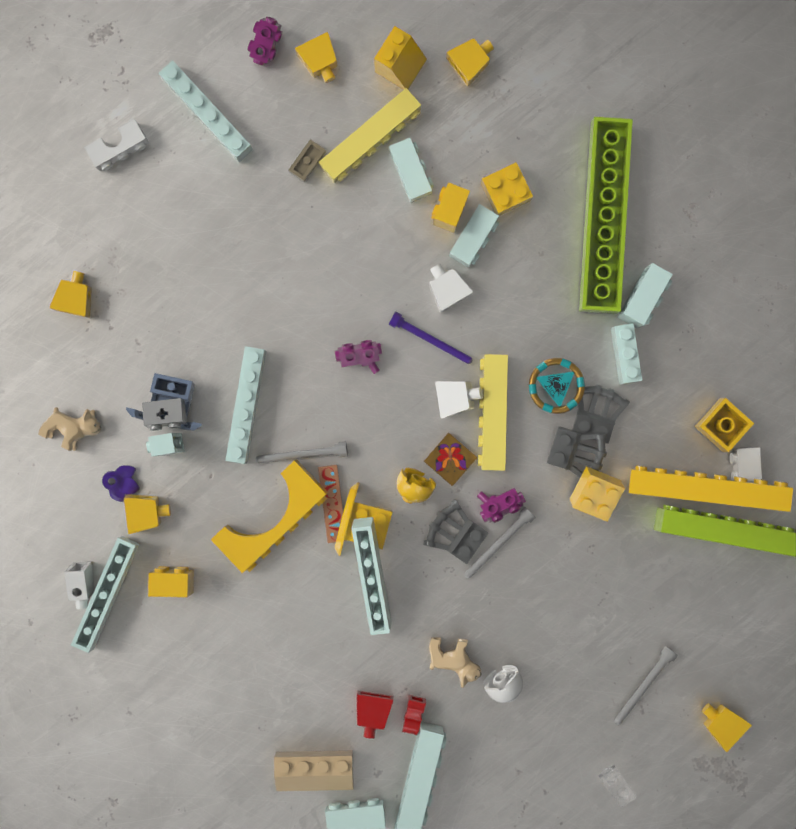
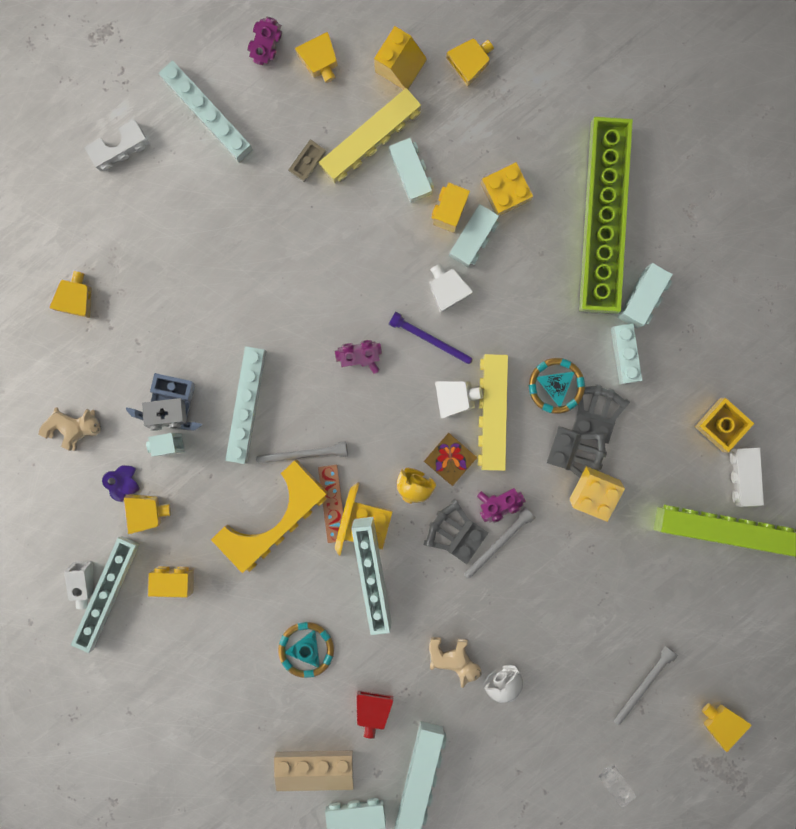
(306, 649): none -> teal piece
(413, 716): red leg -> none
(712, 490): yellow brick -> none

